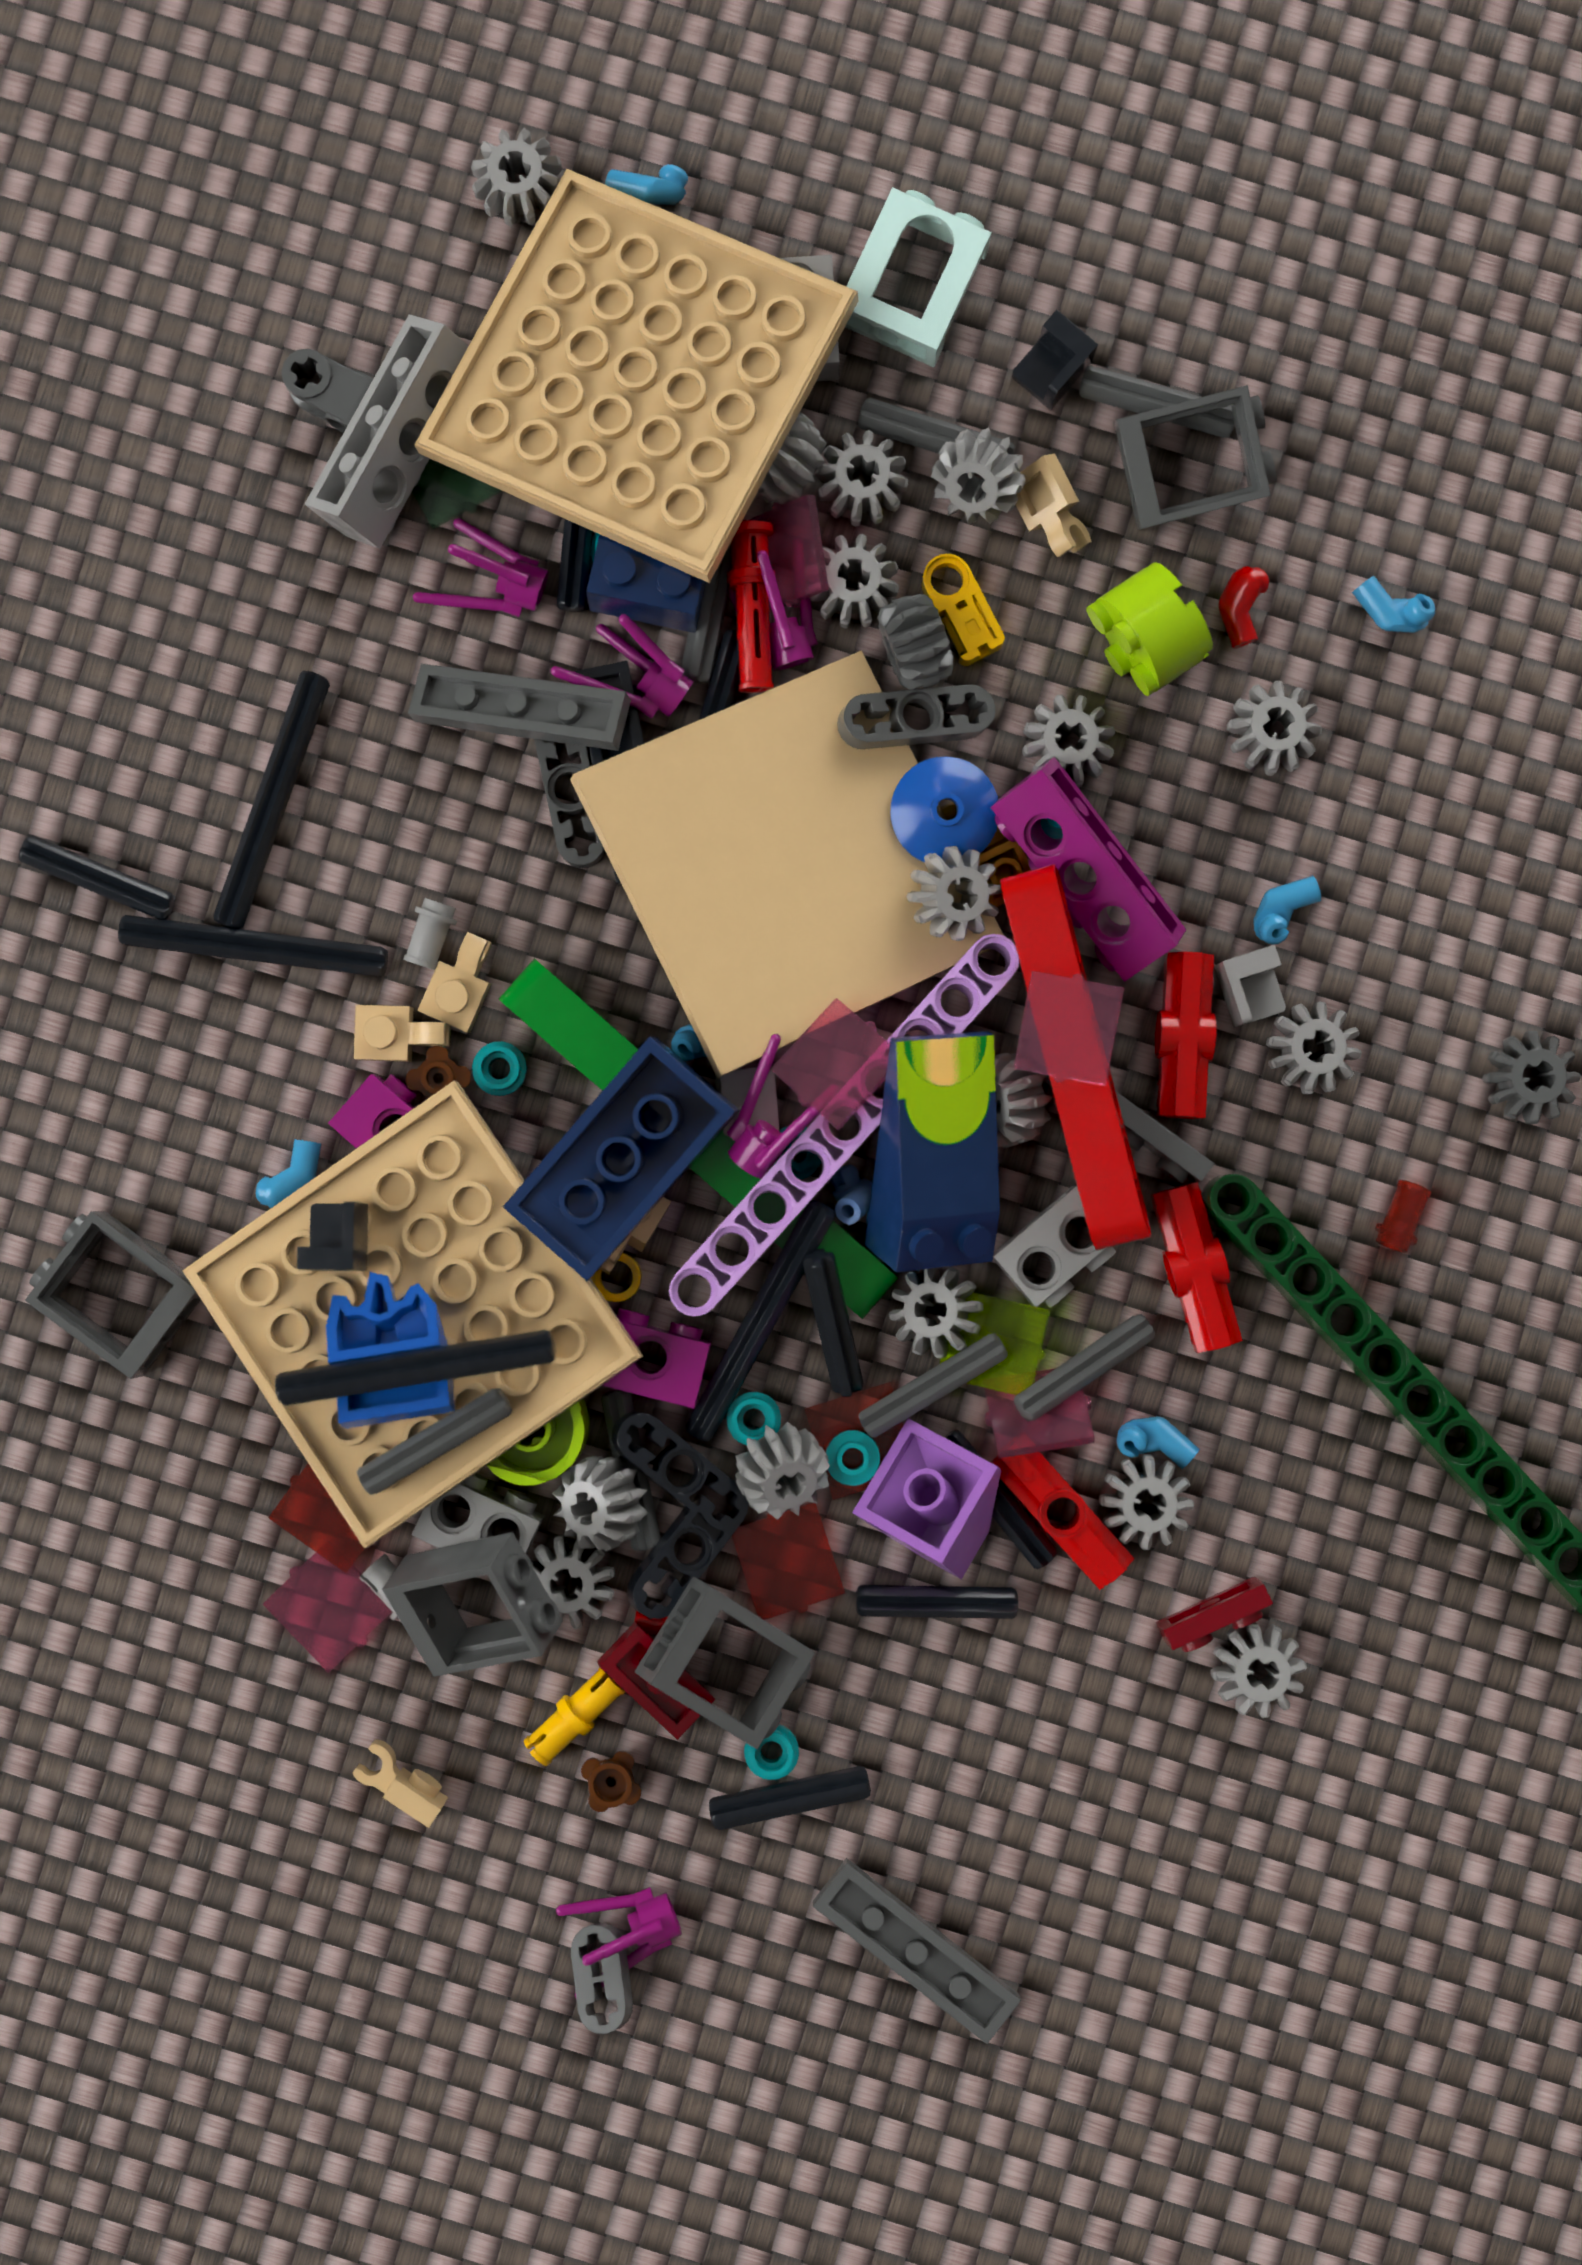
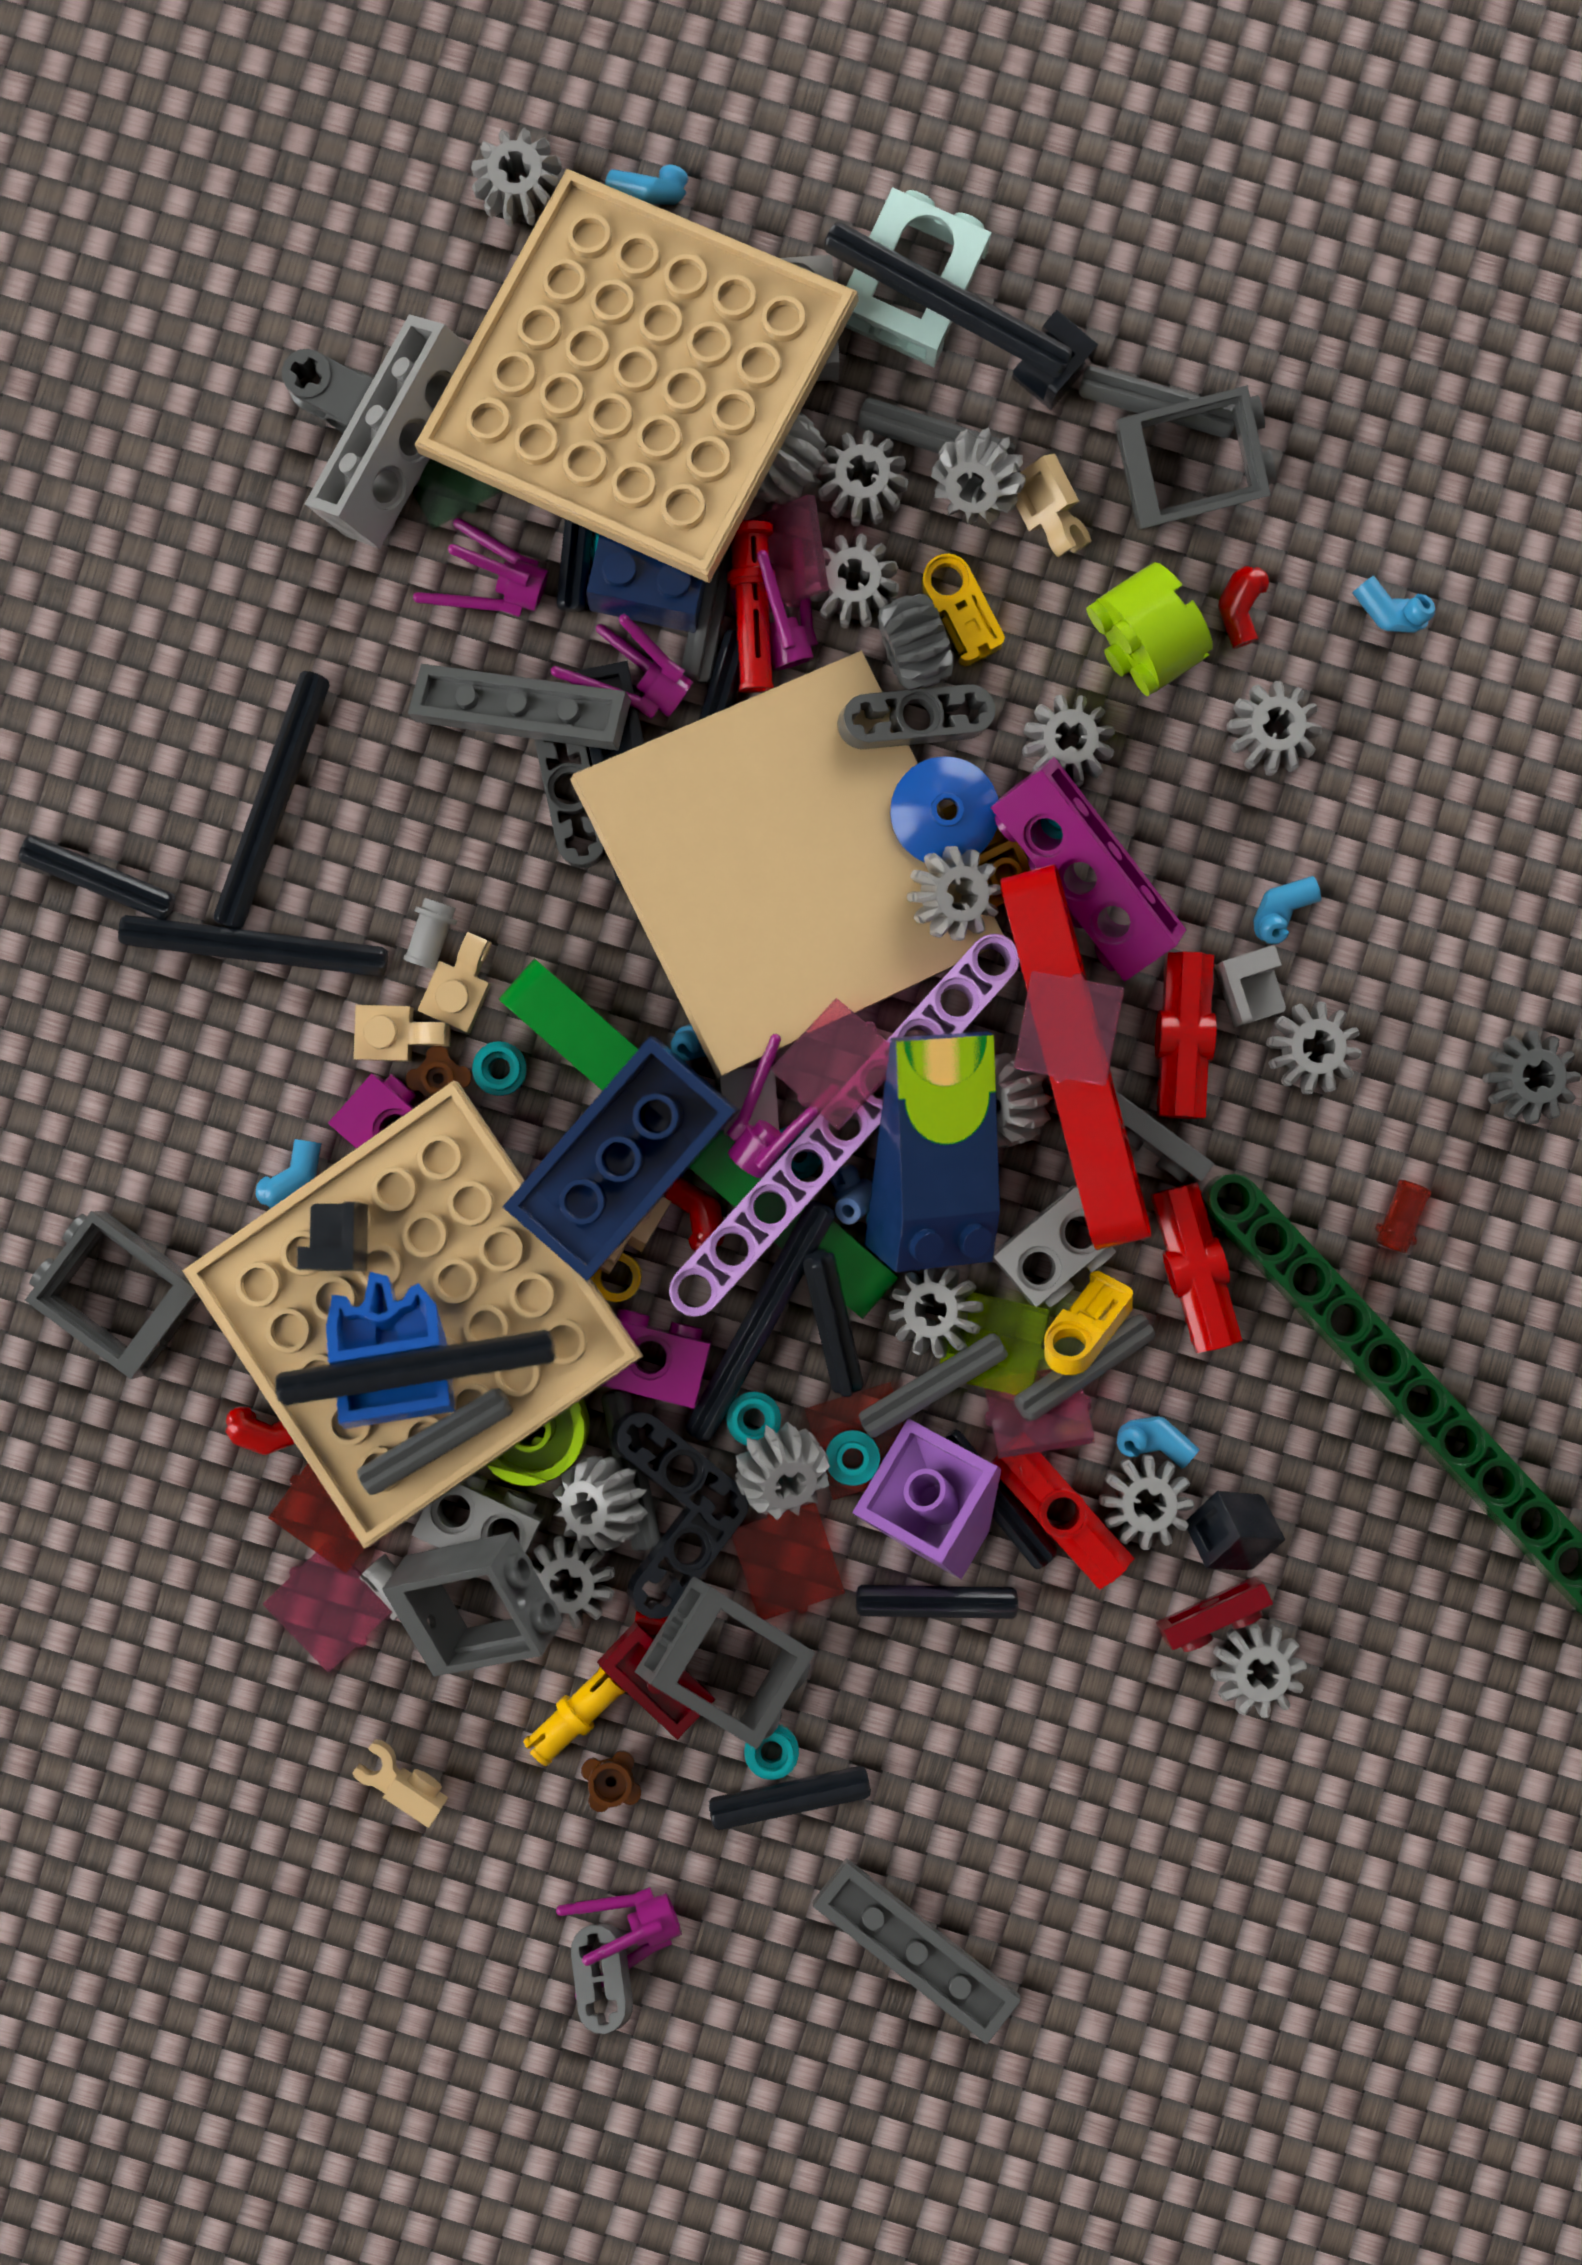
(254, 1434): none -> red arm
(703, 1211): none -> red arm
(947, 299): none -> black axle
(1091, 1320): none -> yellow piece
(1234, 1531): none -> black panel

